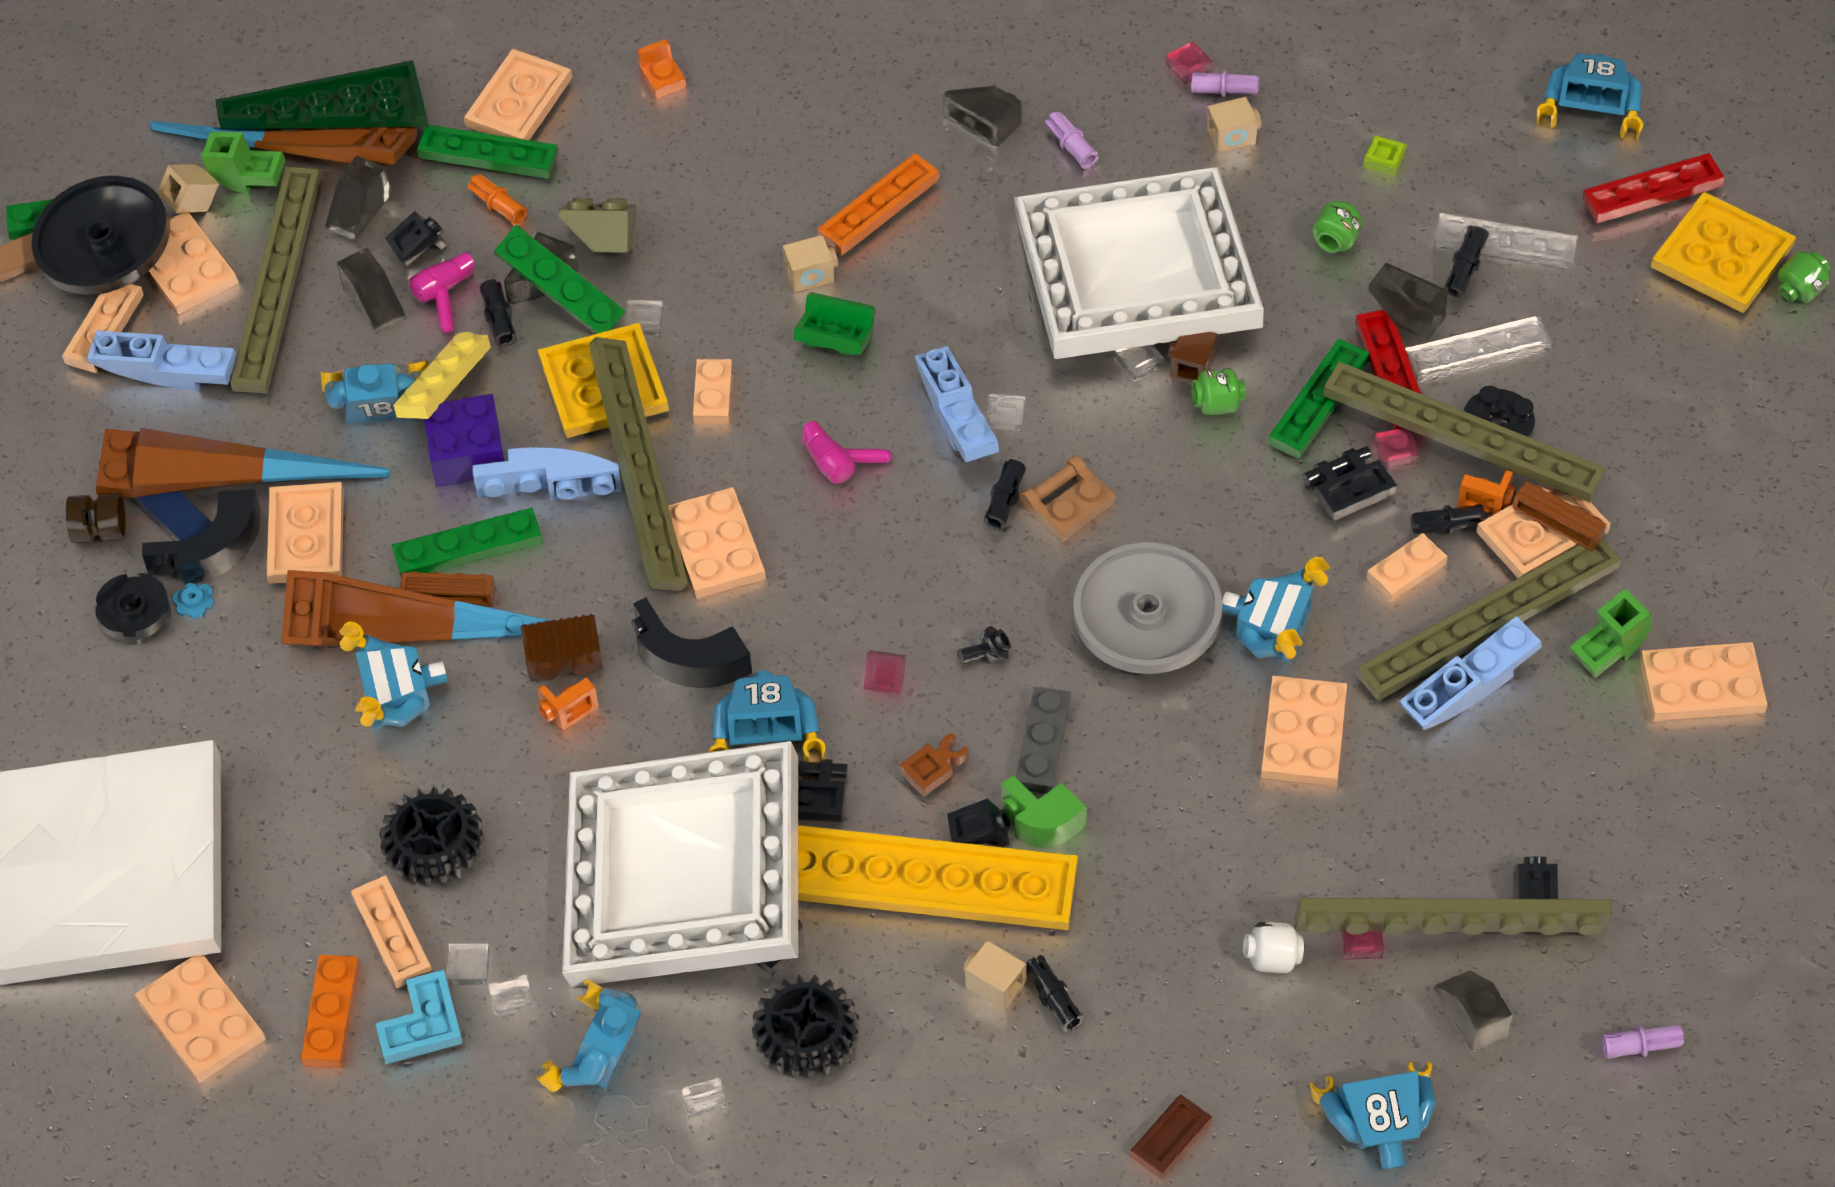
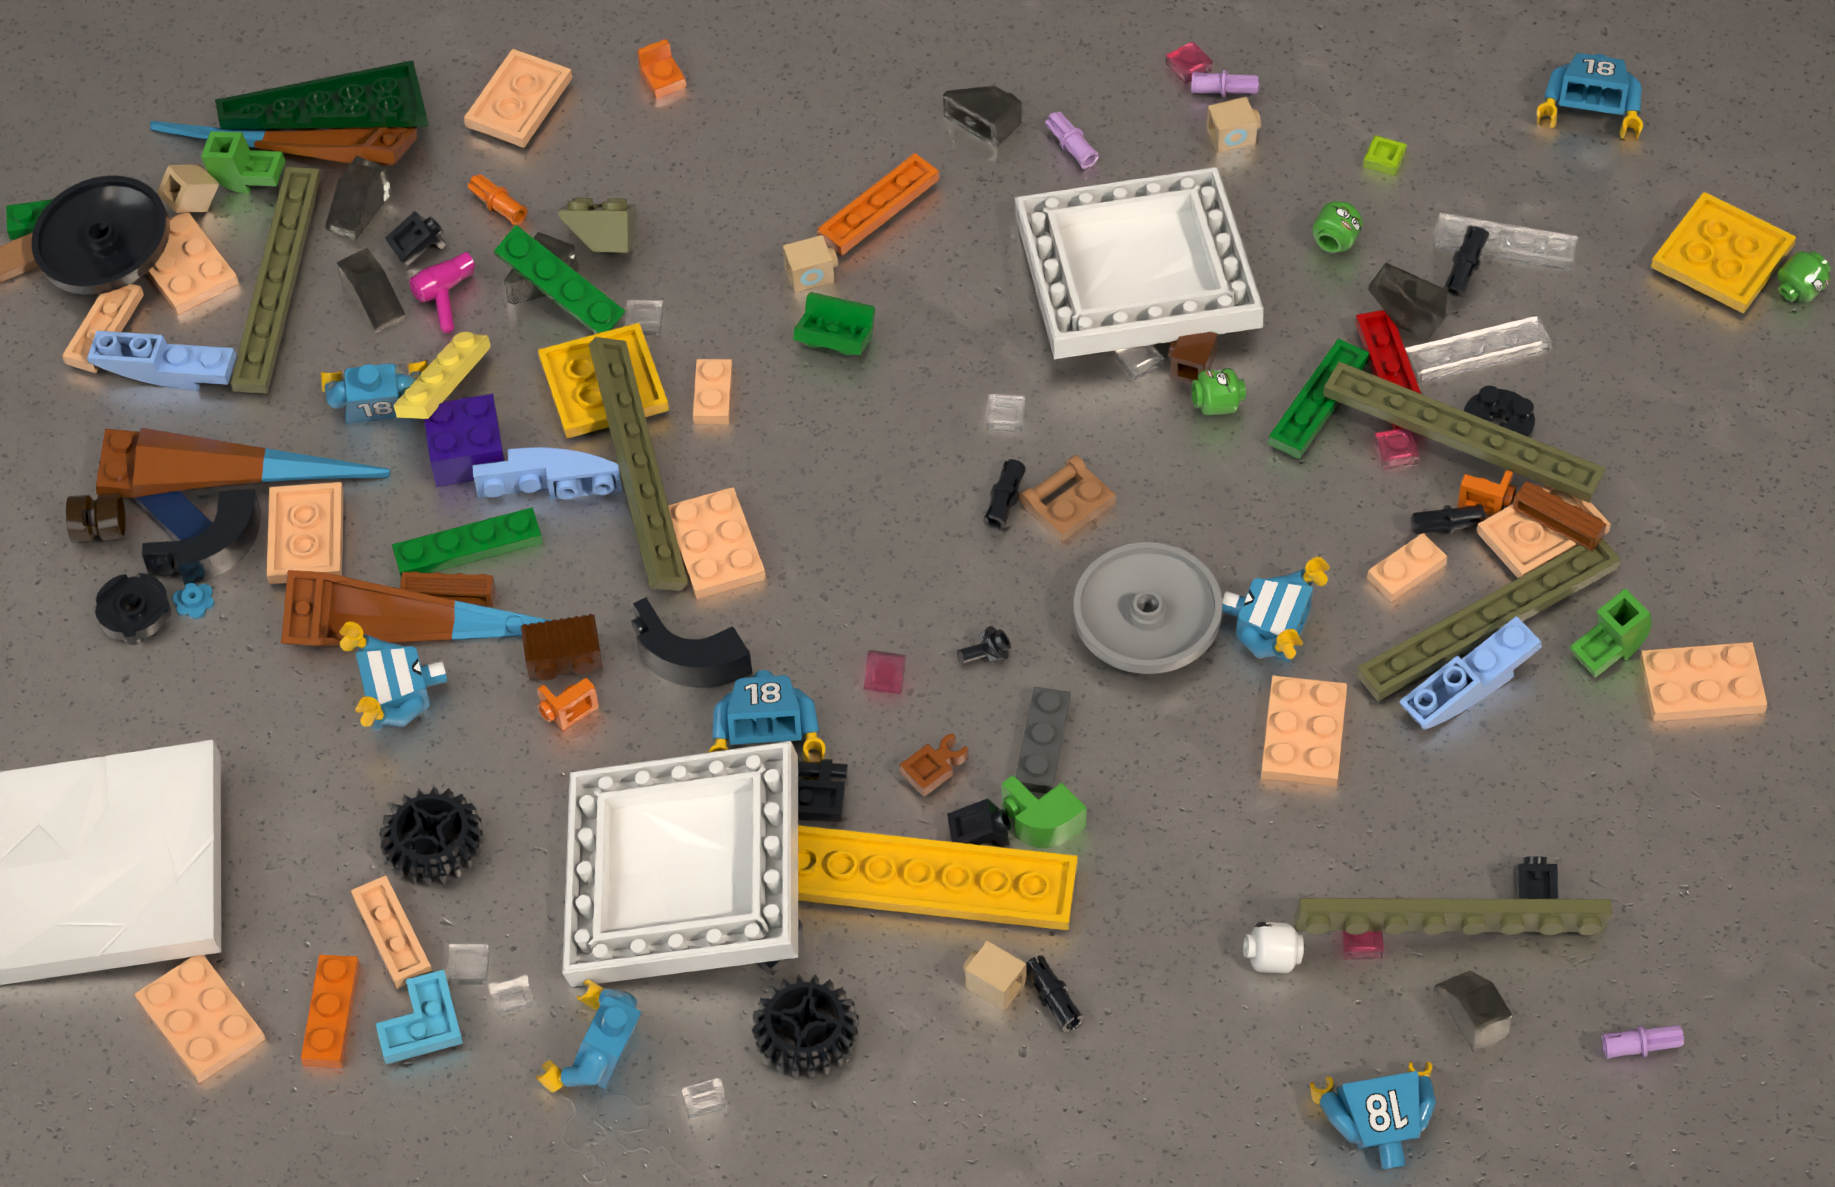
(487, 151): green plate -> none
(498, 312): black pin -> none
(833, 459): dark pink piece -> none
(954, 404): light blue slope -> none
(1171, 1136): copper tile -> none
(1354, 490): black plate -> none
(1653, 188): red plate -> none

